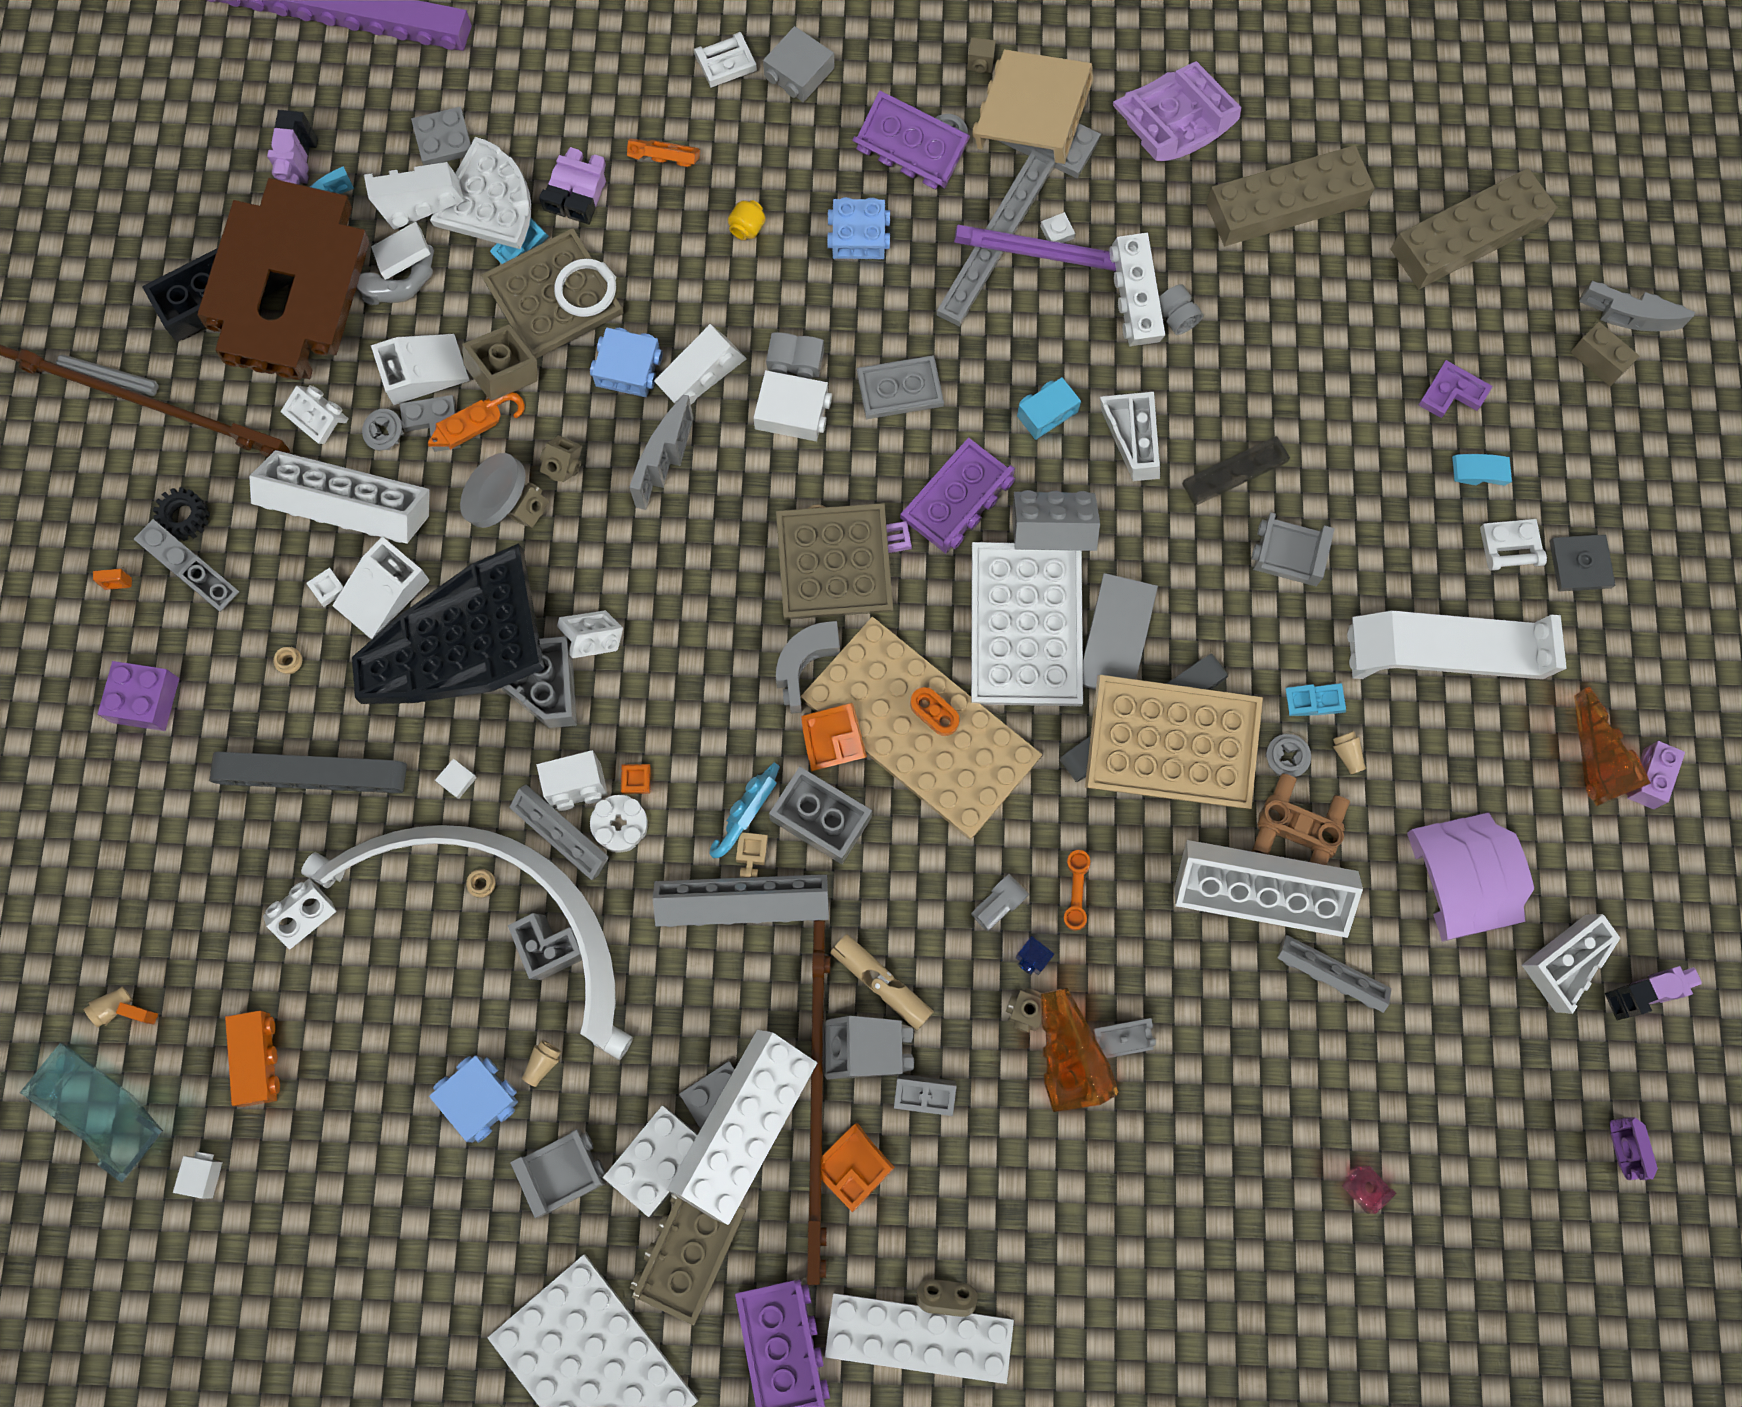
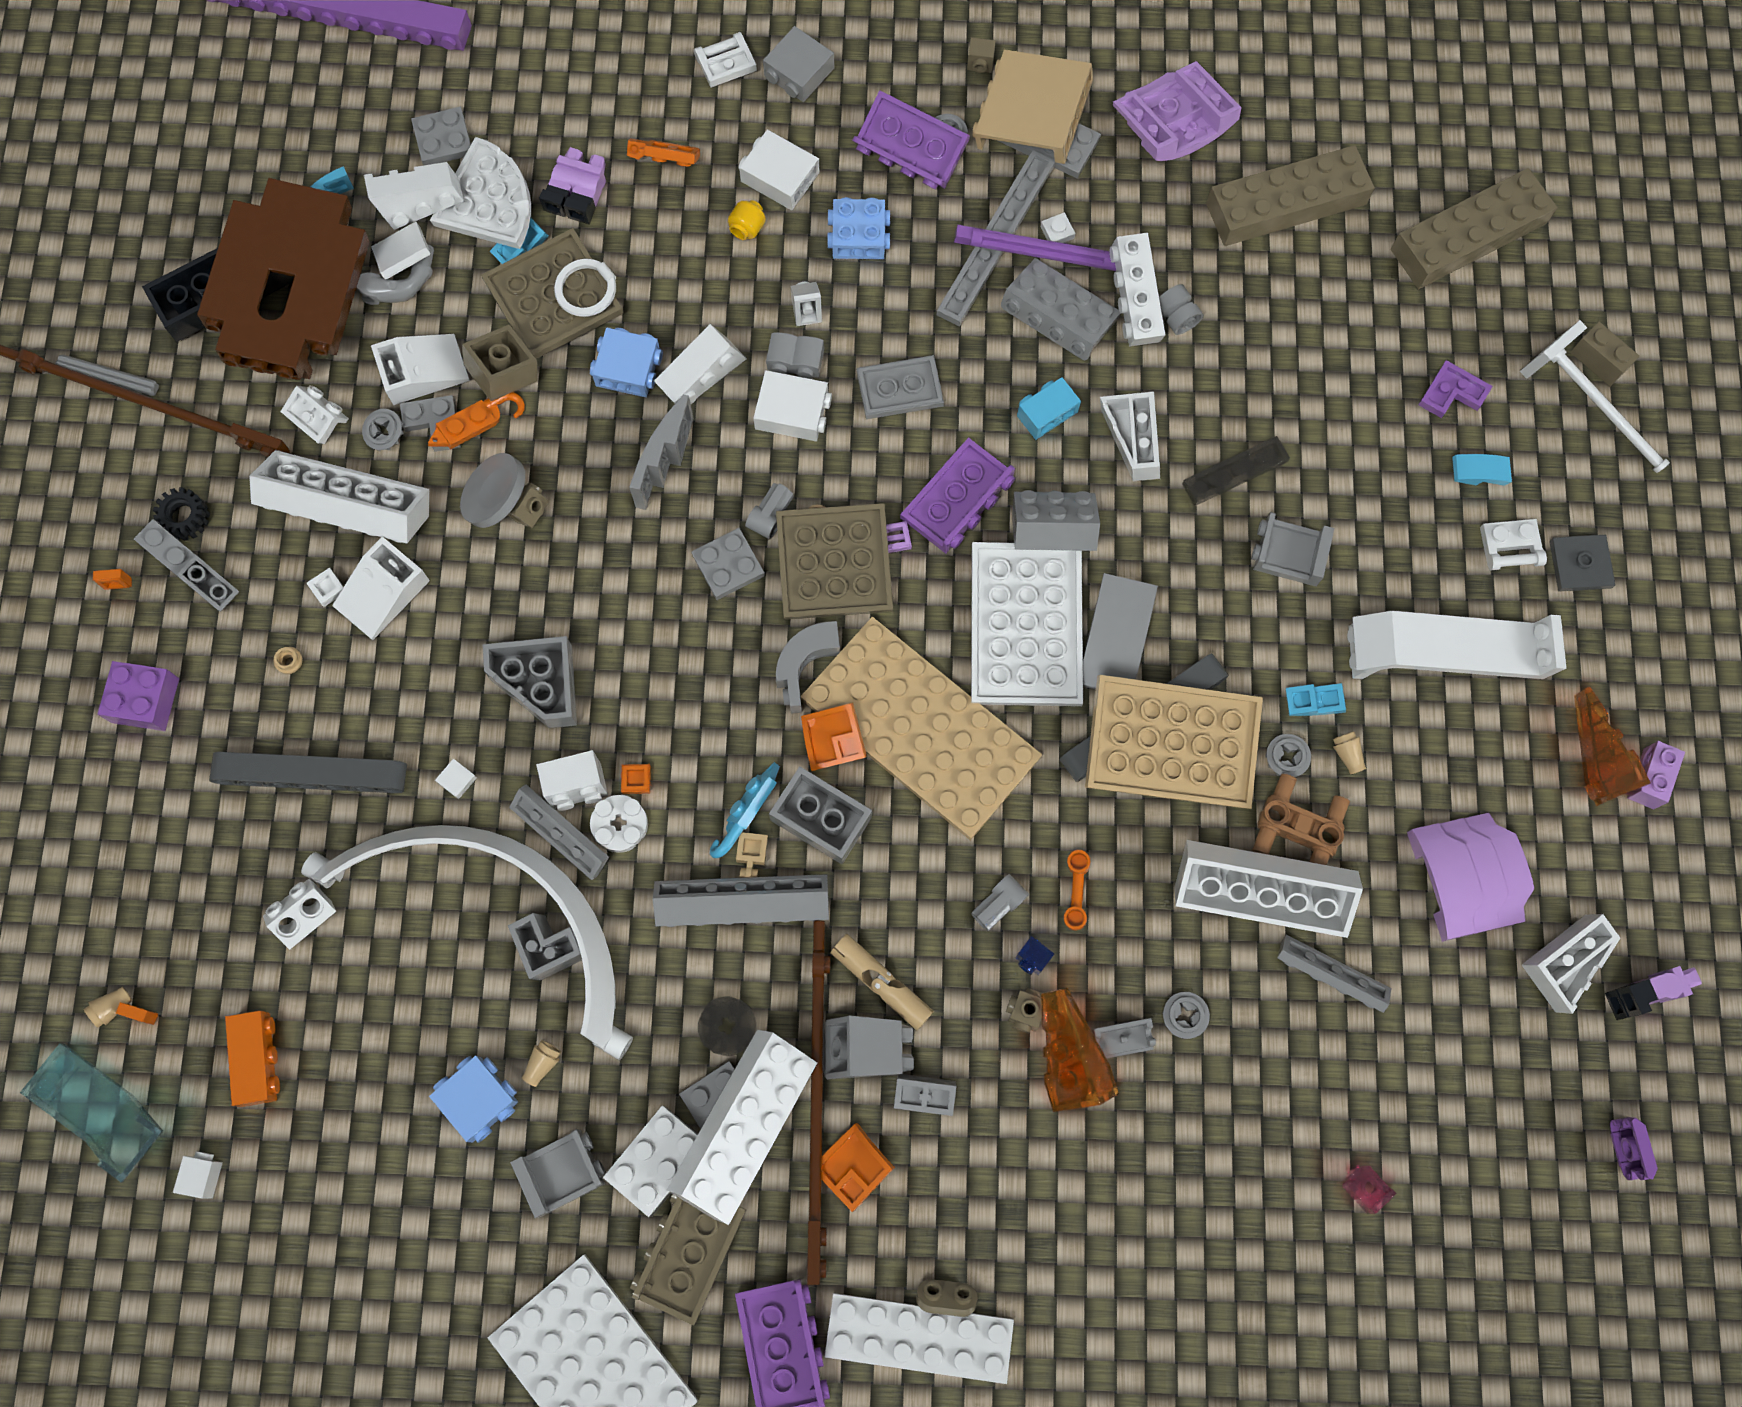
(291, 146): lavender hips -> none
(456, 640): black piece -> none
(473, 879): tan plate -> none
(560, 459): dark tan brick -> none
(591, 633): white bracket -> none
(712, 1019): none -> clear smoke plate
(727, 563): none -> light grey plate
(763, 517): none -> light grey piece
(779, 169): none -> white brick
(806, 303): none -> white slope
(935, 711): orange plate -> none
(1059, 308): none -> light grey bracket
(1188, 1001): none -> light grey gear
(1556, 353): none -> white tile
(1641, 314): light grey slope -> none

